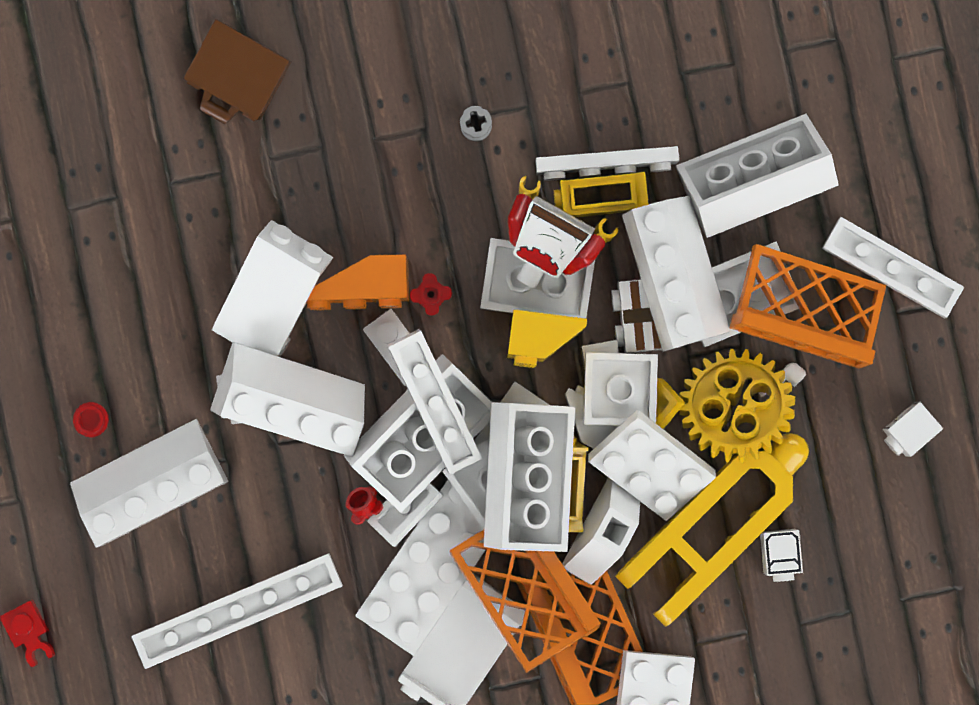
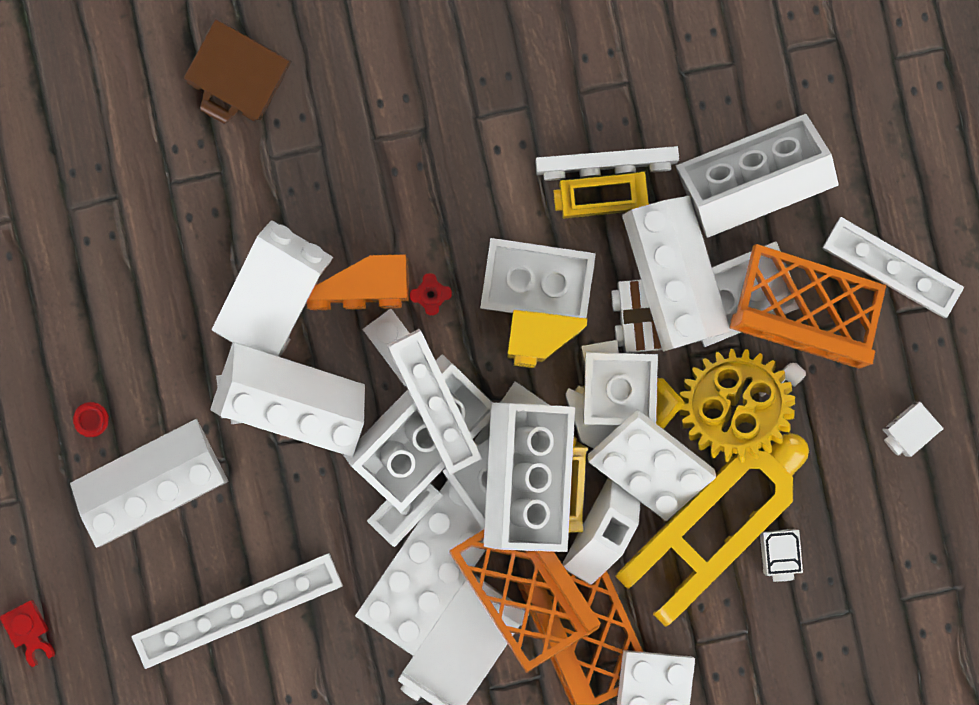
(363, 504): red plate -> none
(469, 132): light grey bush -> none
(551, 238): torso -> none

